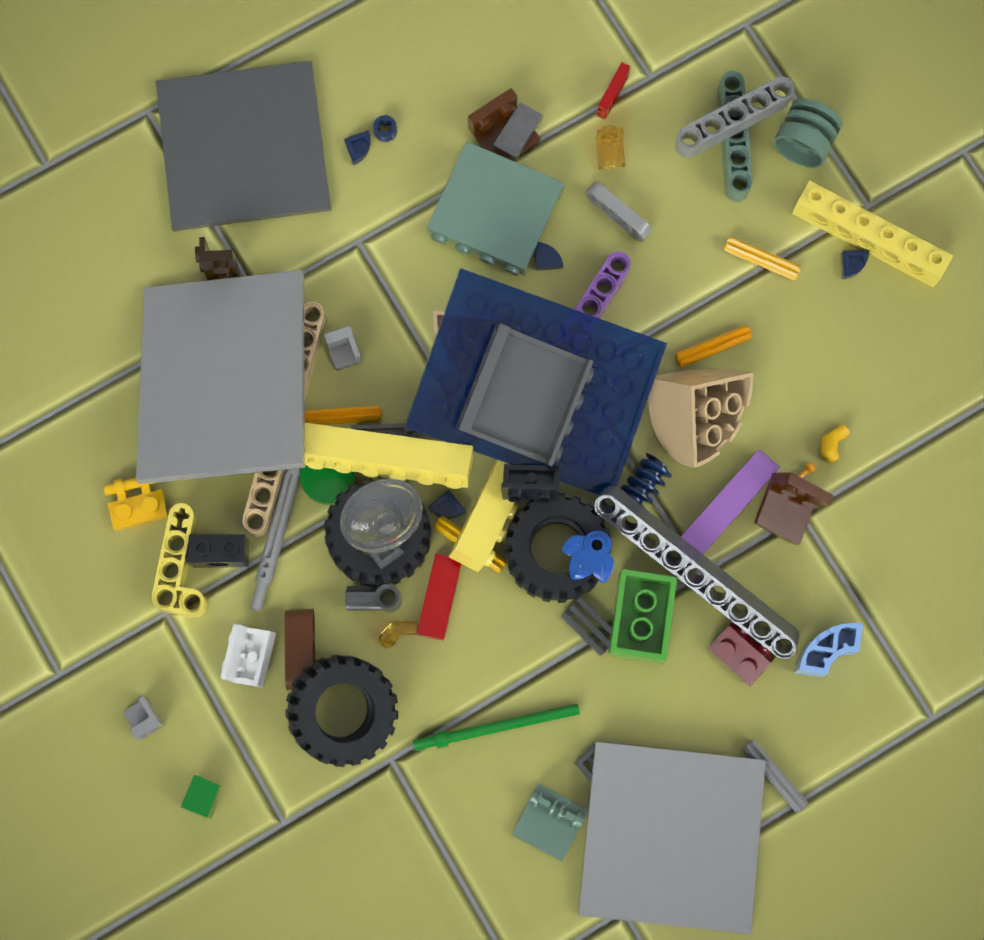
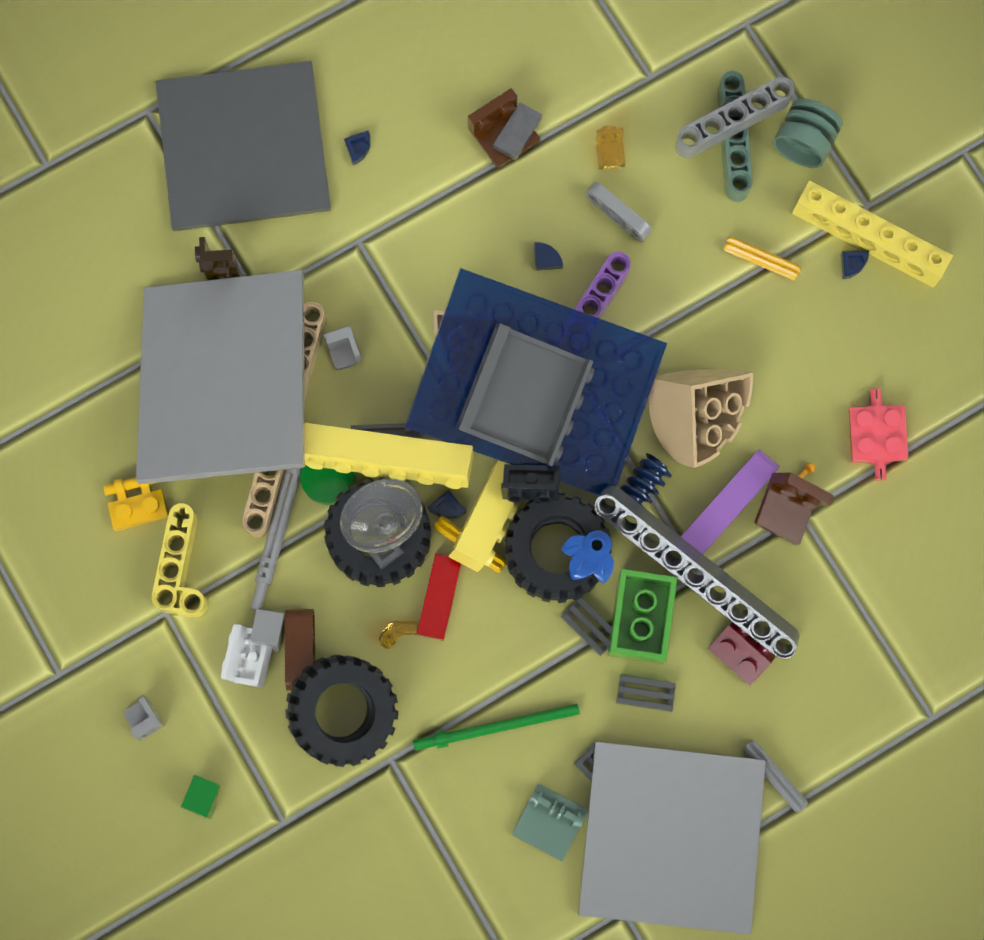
(218, 551): black brick -> none
(268, 629): none -> light grey panel
(343, 415): light orange axle -> none
(370, 598): dark grey piece -> none
(385, 121): dark blue bush -> none
(494, 209): sand green panel -> none
(613, 90): red tile -> none
(647, 682): none -> dark grey tile
(713, 346): light orange axle -> none
(826, 647): light blue brick -> none
(830, 441): yellow arm -> none
(878, 434): none -> coral plate

